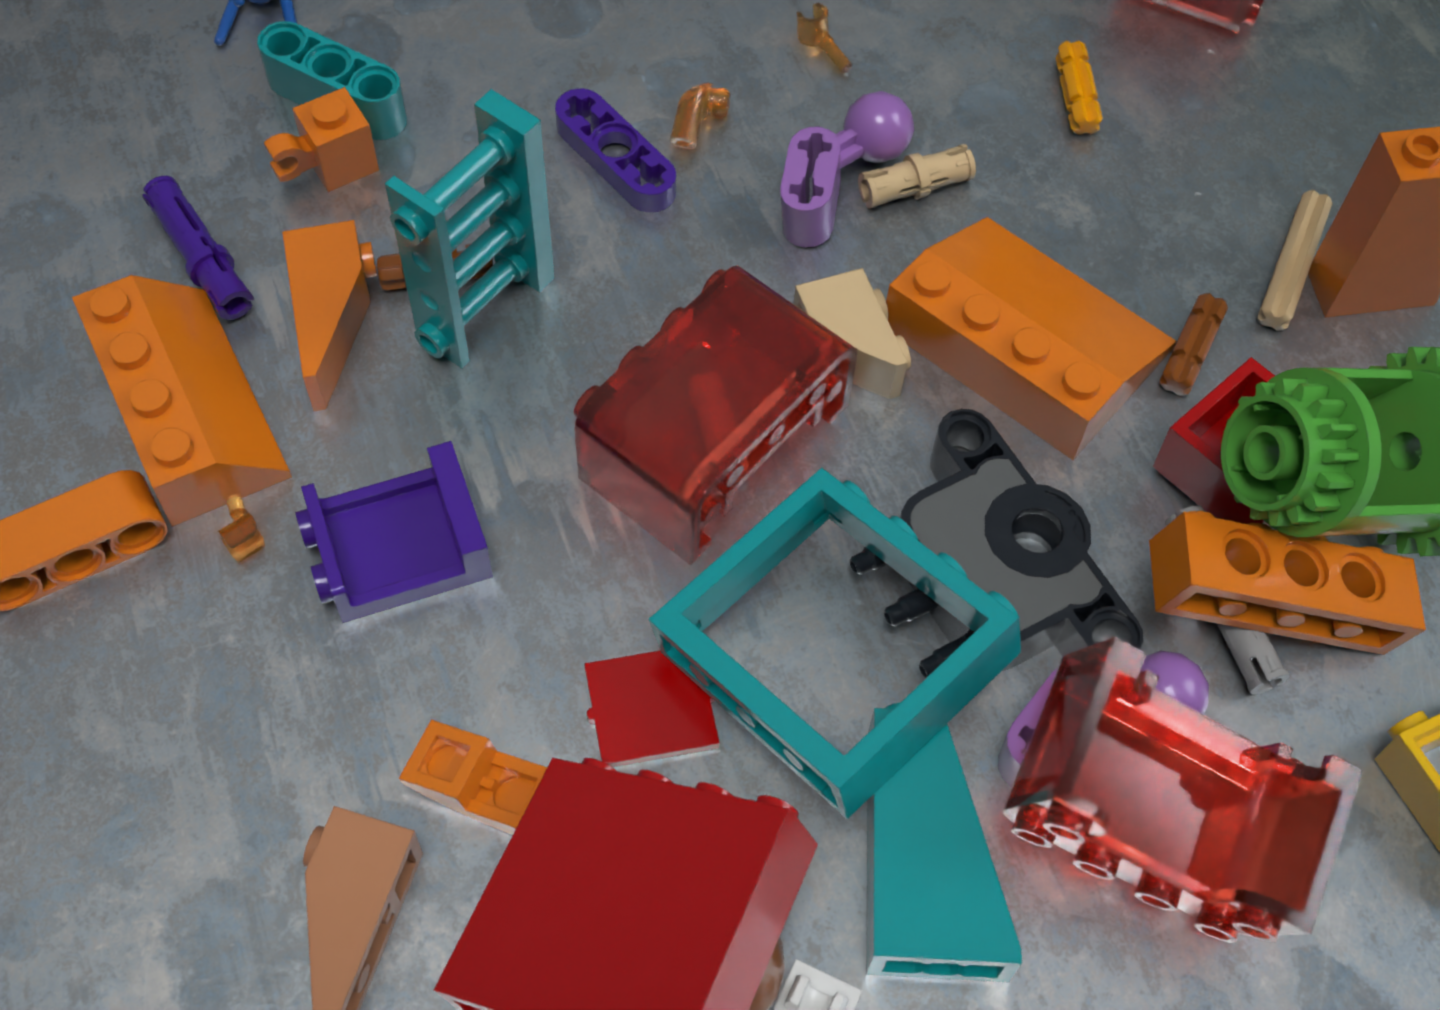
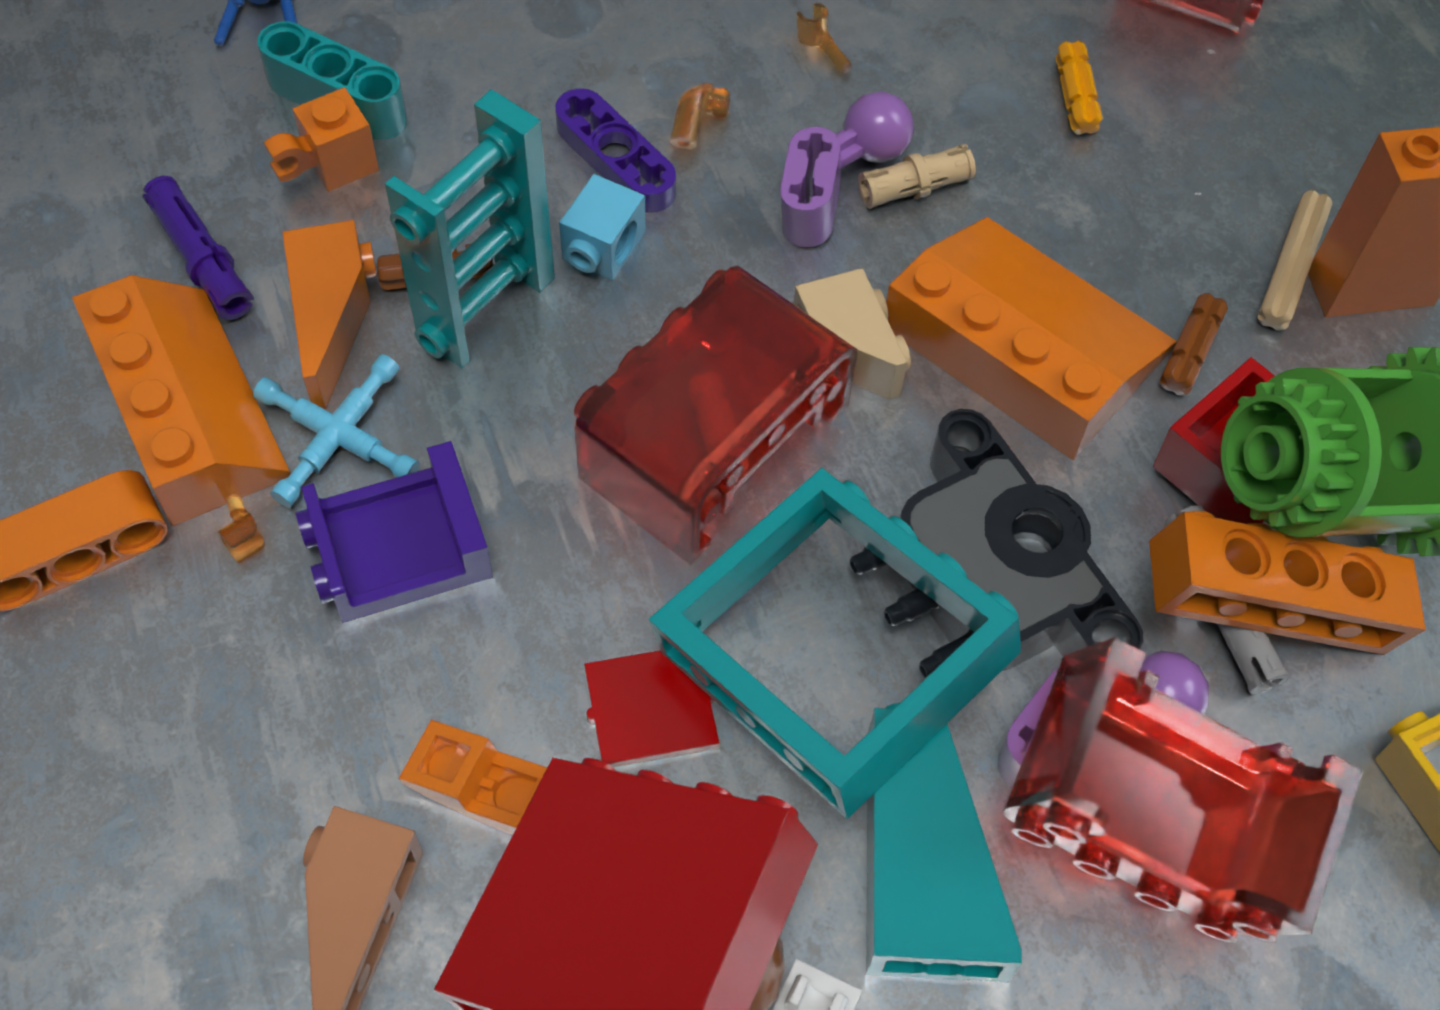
(334, 429): none -> medium azure piece
(602, 227): none -> medium azure brick

